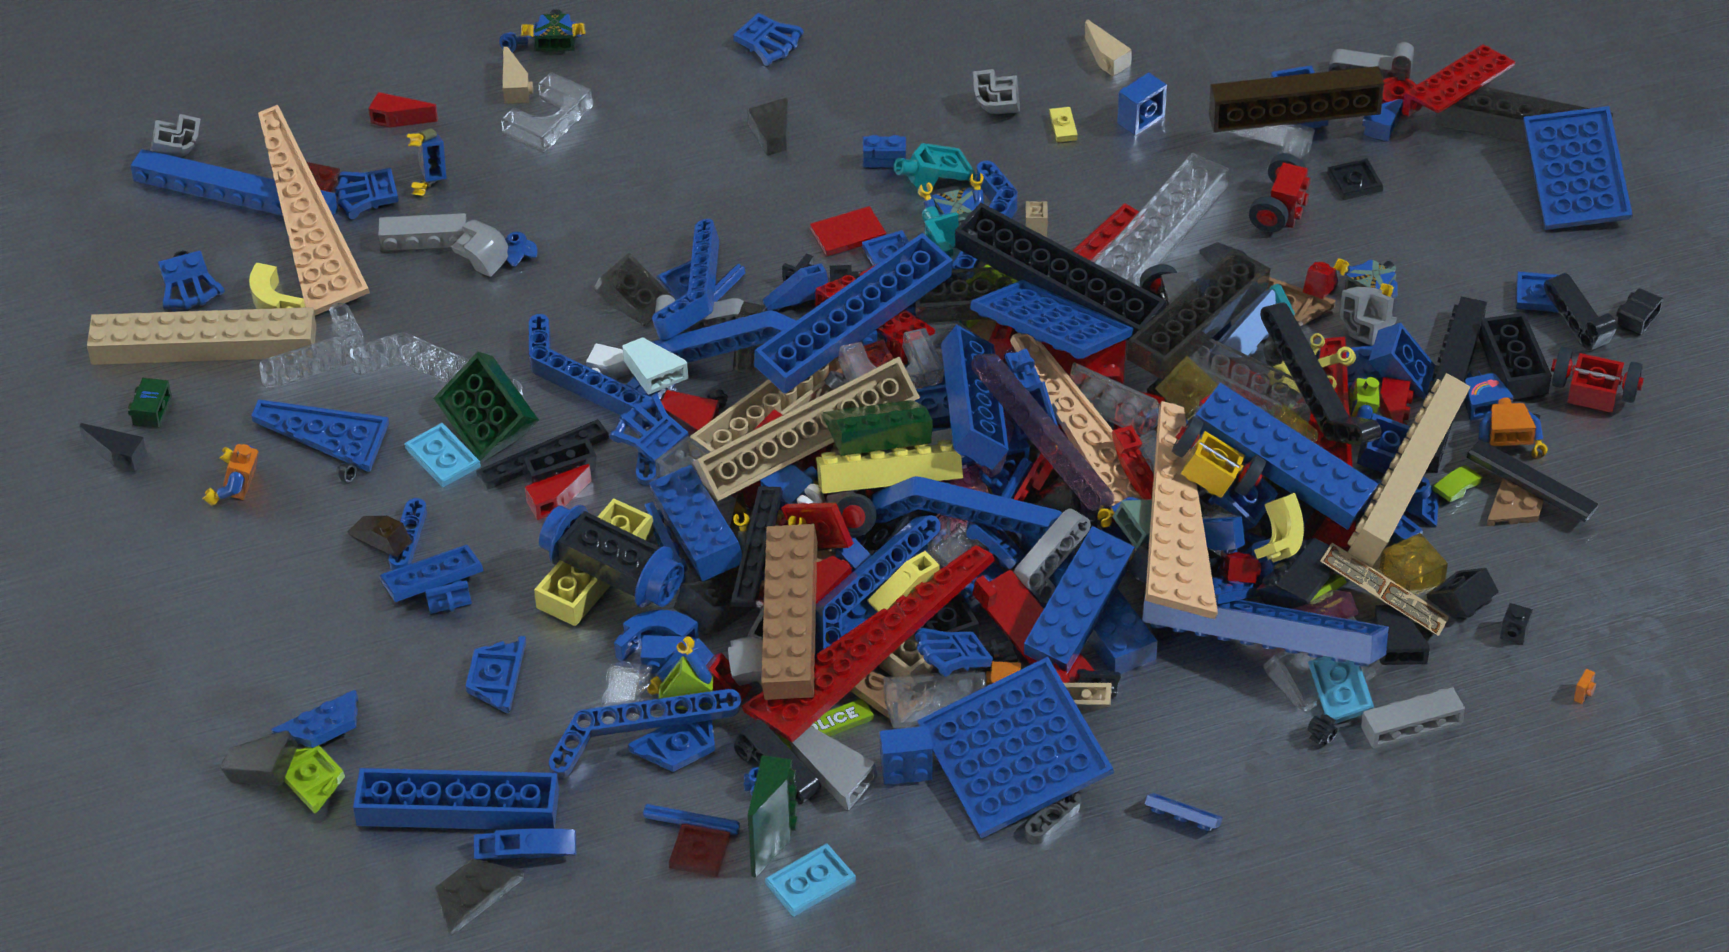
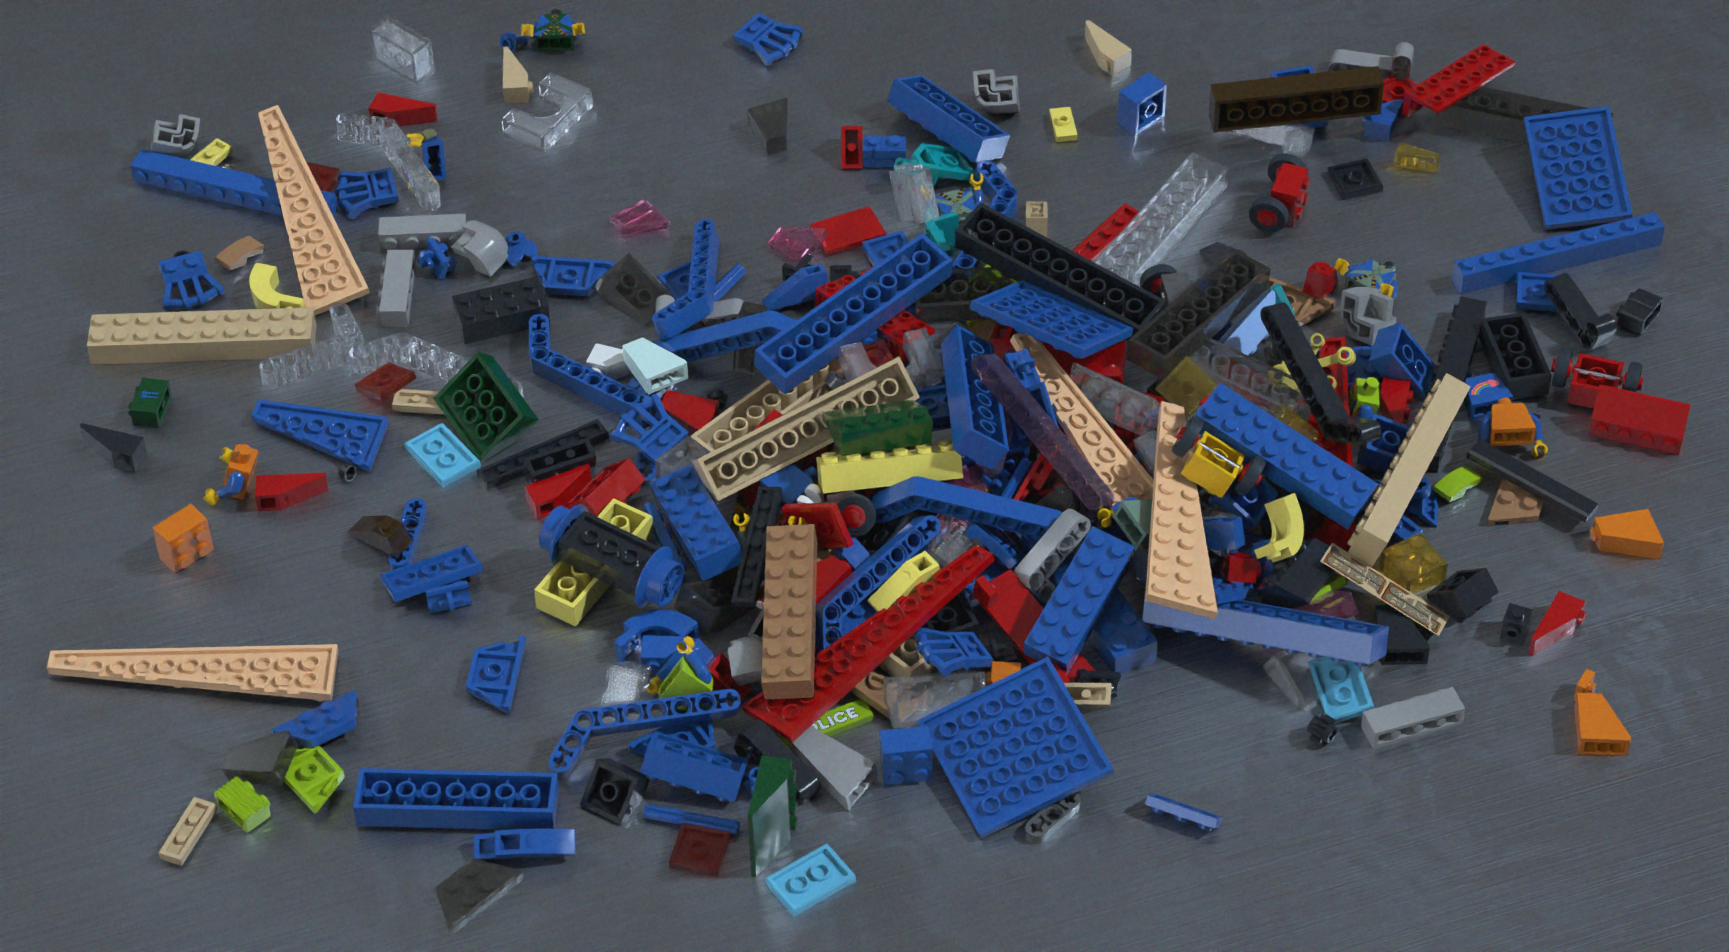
(183, 538): none -> orange brick
(187, 831): none -> tan plate
(213, 153): none -> light yellow plate
(238, 252): none -> medium nougat slope
(242, 803): none -> lime brick
(262, 670): none -> light nougat wing
(286, 490): none -> red slope
(385, 381): none -> clear red tile
(395, 145): none -> clear beam
(396, 288): none -> light grey brick
(402, 50): none -> clear brick
(416, 401): none -> tan plate
(436, 258): none -> blue hips
(499, 309): none -> black brick
(569, 275): none -> blue wing
(613, 481): none -> red slope
(614, 790): none -> black slope
(639, 218): none -> clear pink wing
(694, 767): none -> blue slope
(797, 241): none -> clear pink wing
(851, 147): none -> red slope
(914, 193): none -> clear arch
(948, 118): none -> blue brick
(1132, 461): red slope -> none
(1409, 158): none -> clear yellow slope
(1558, 252): none -> blue brick
(1558, 622): none -> red slope
(1599, 727): none -> orange slope
(1628, 534): none -> orange slope
(1639, 419): none -> red slope

